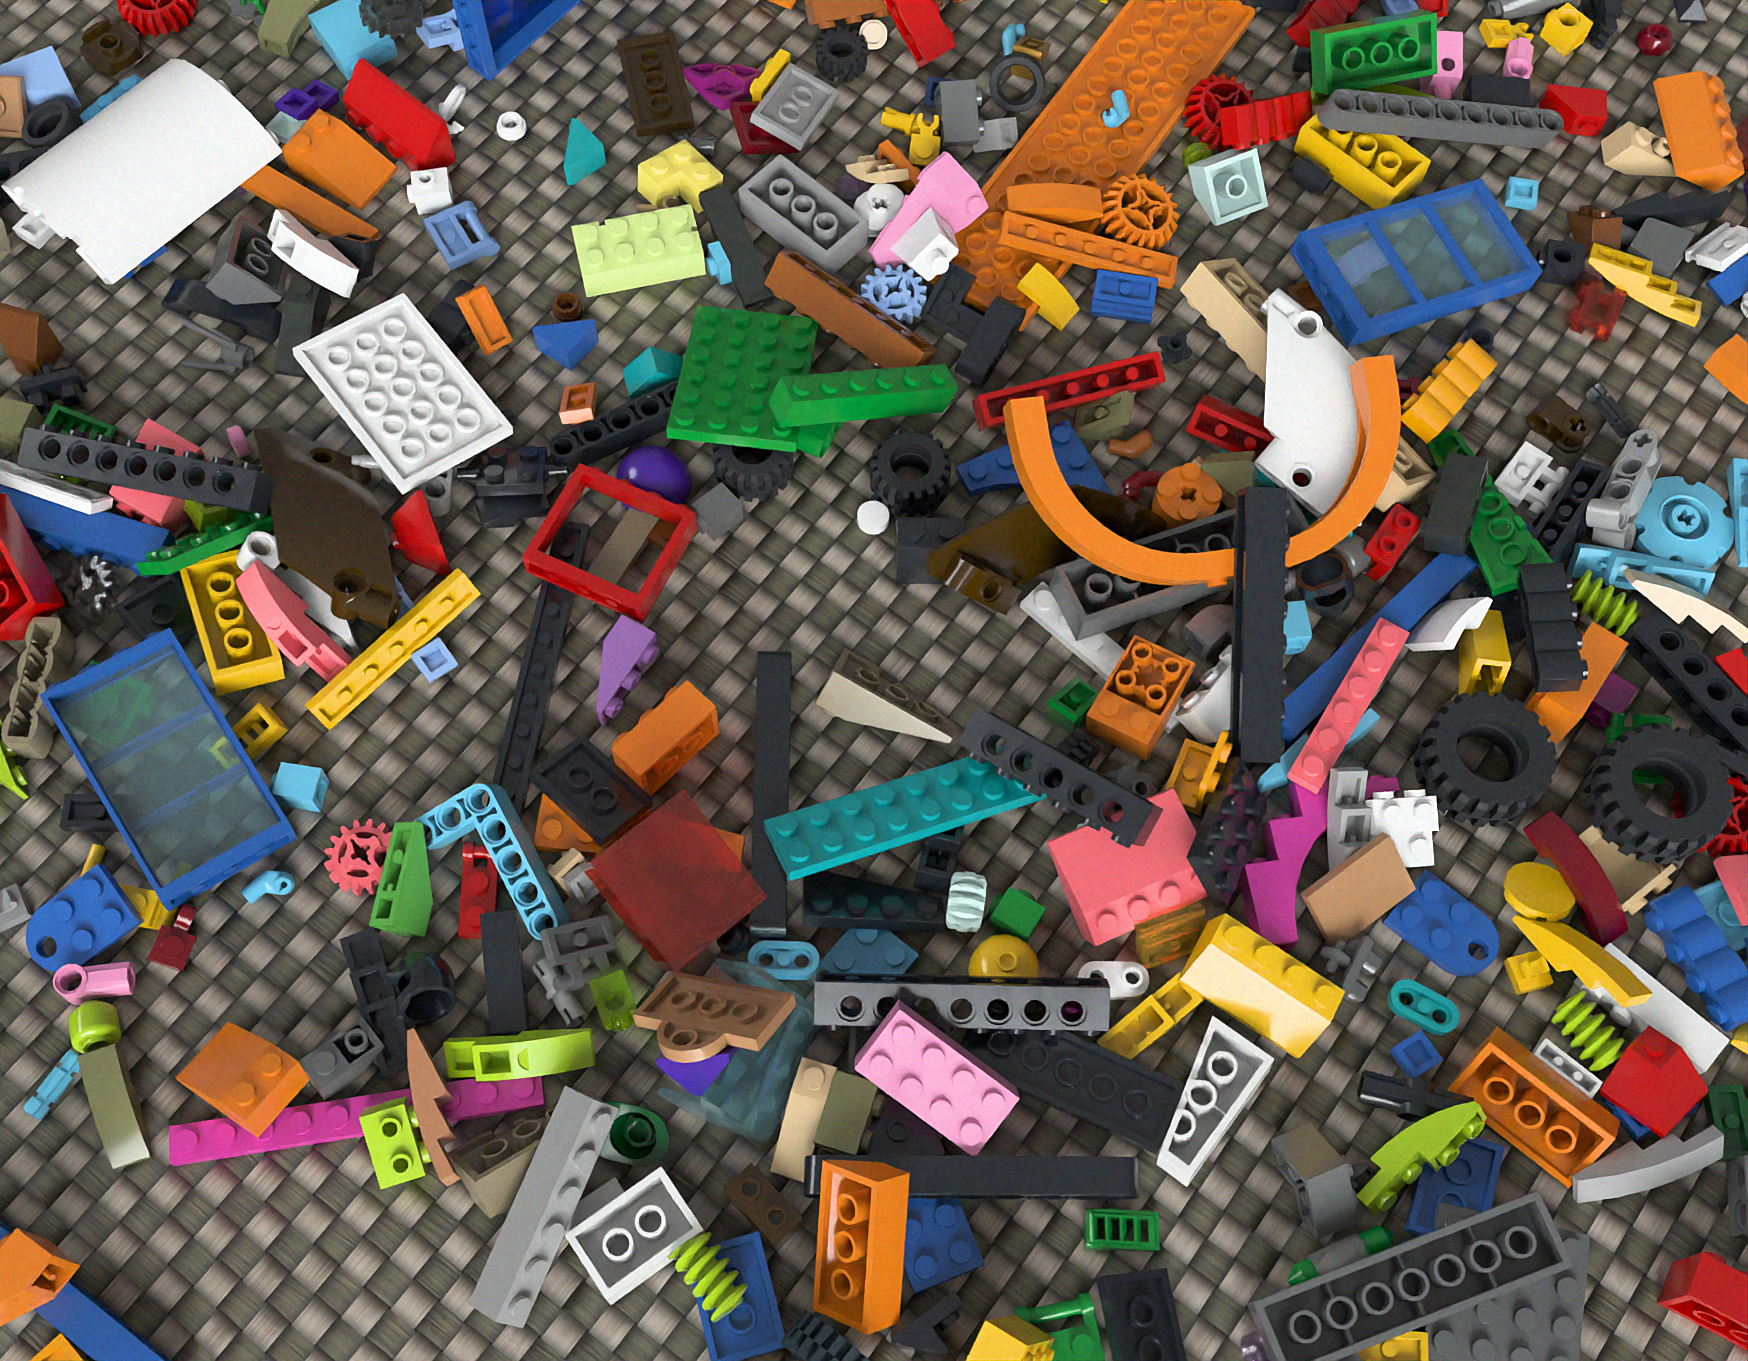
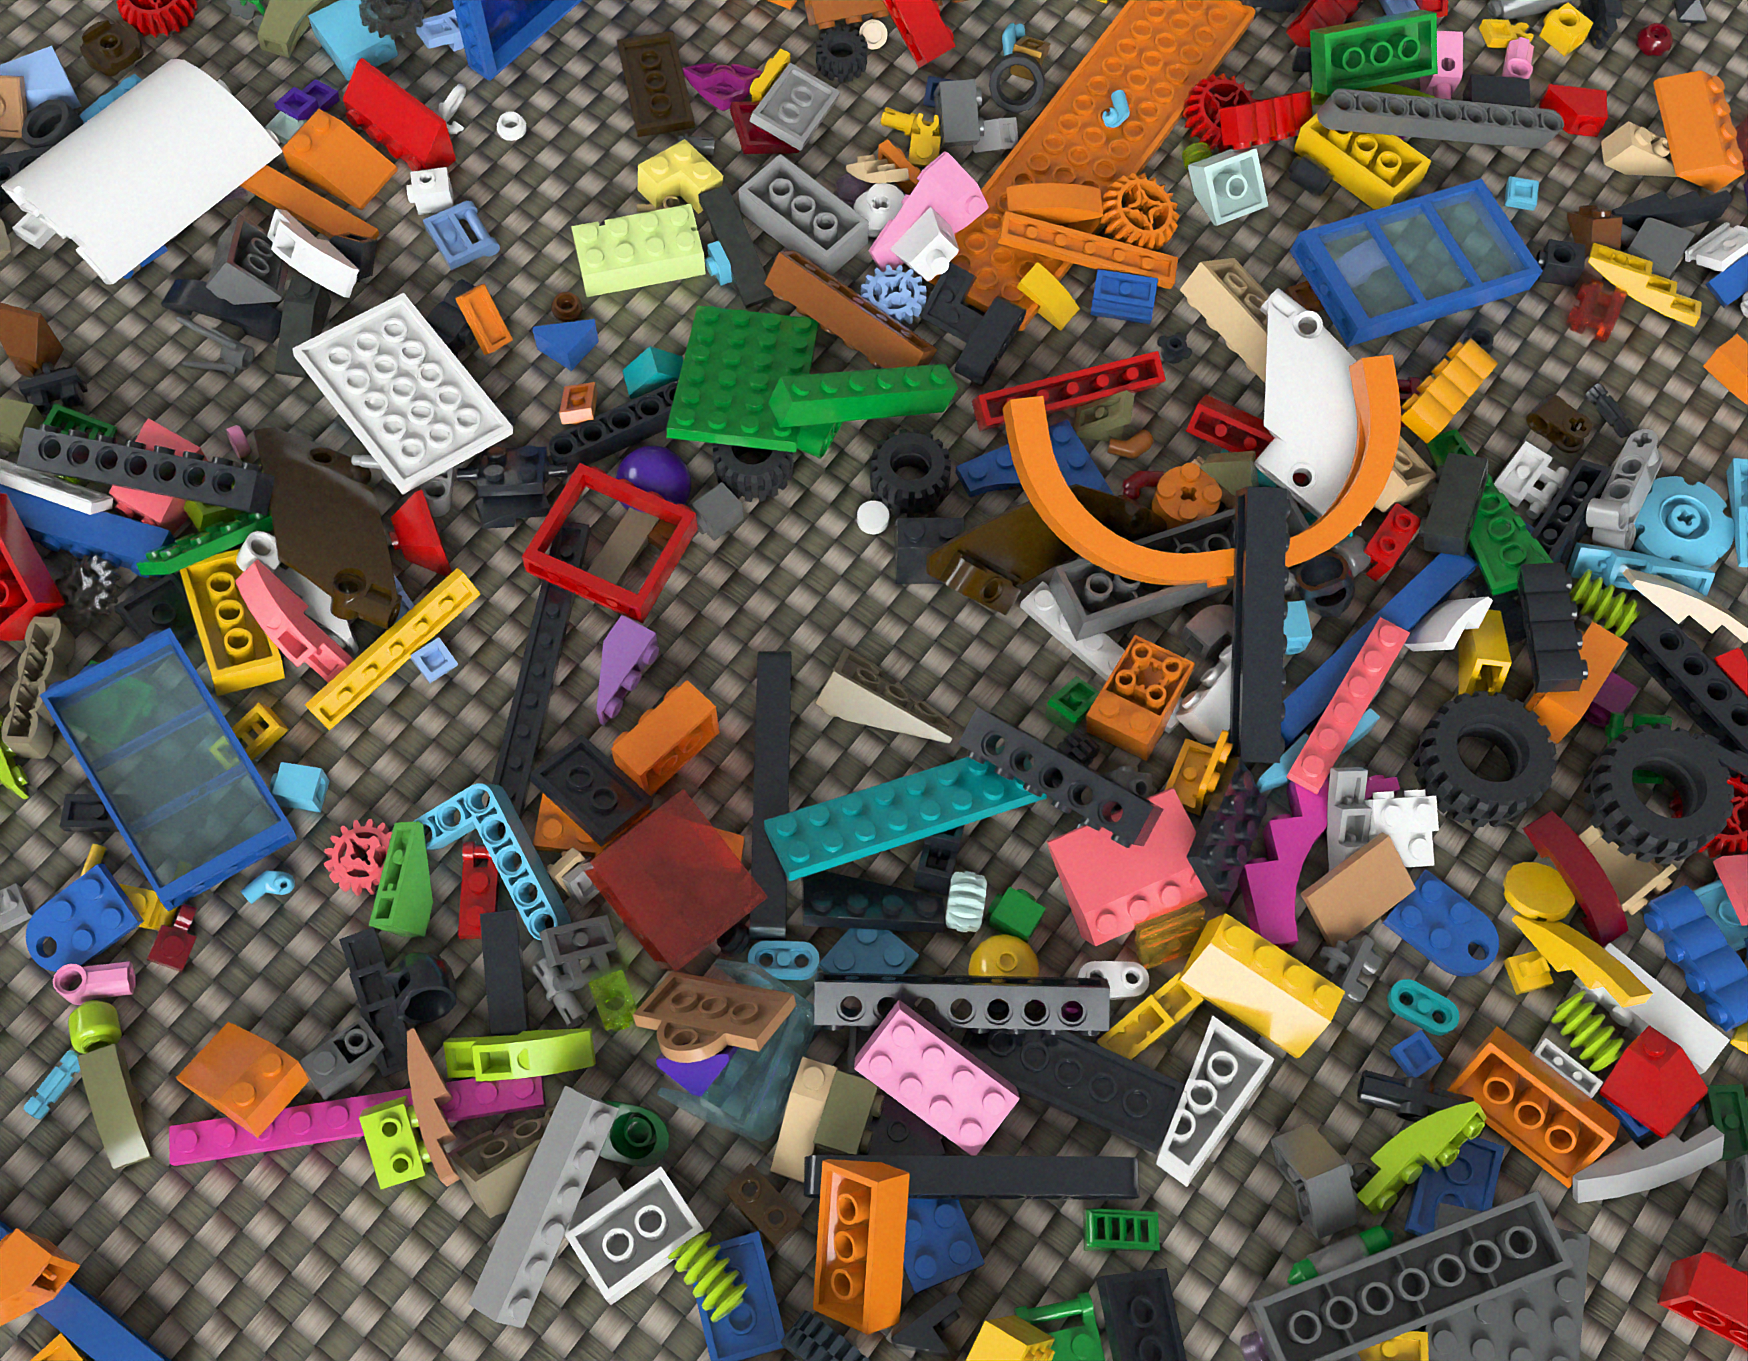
(583, 153): teal slope -> none

